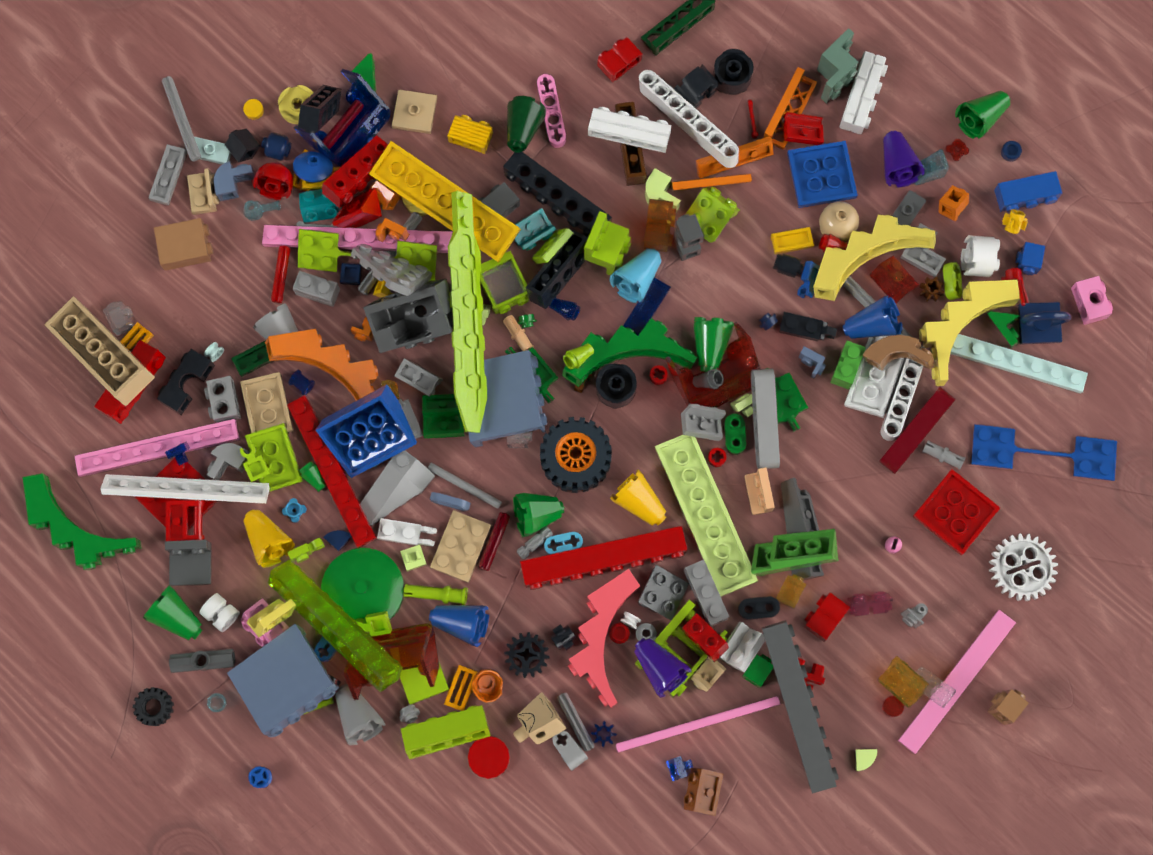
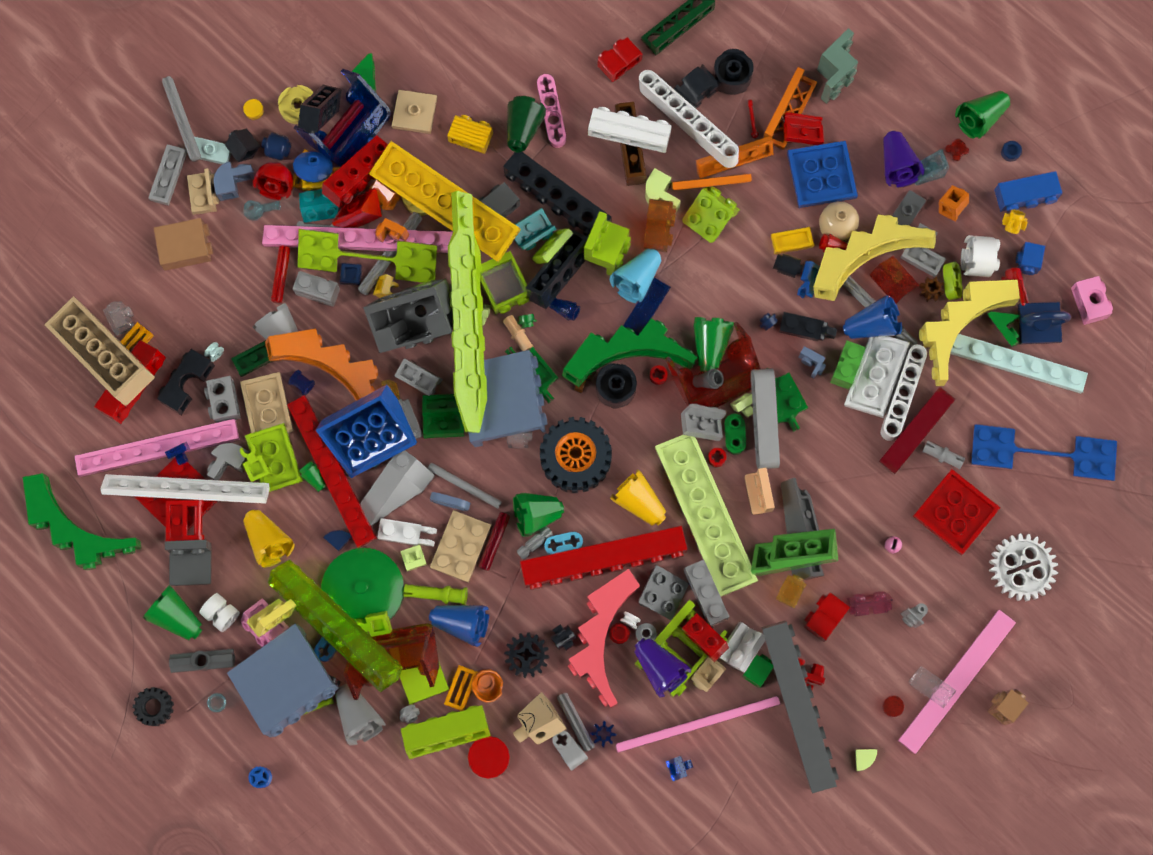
(288, 510): dark azure plate -> none
(302, 552): lime plate -> none
(365, 334): orange bracket -> none
(397, 273): light grey plate -> none
(576, 357): lime cone -> none
(688, 236): dark grey arch -> none
(703, 791): dark orange bracket -> none
(758, 608): black plate -> none
(862, 93): white brick -> none
(895, 347): medium nougat arch -> none
(903, 682): clear yellow bracket -> none

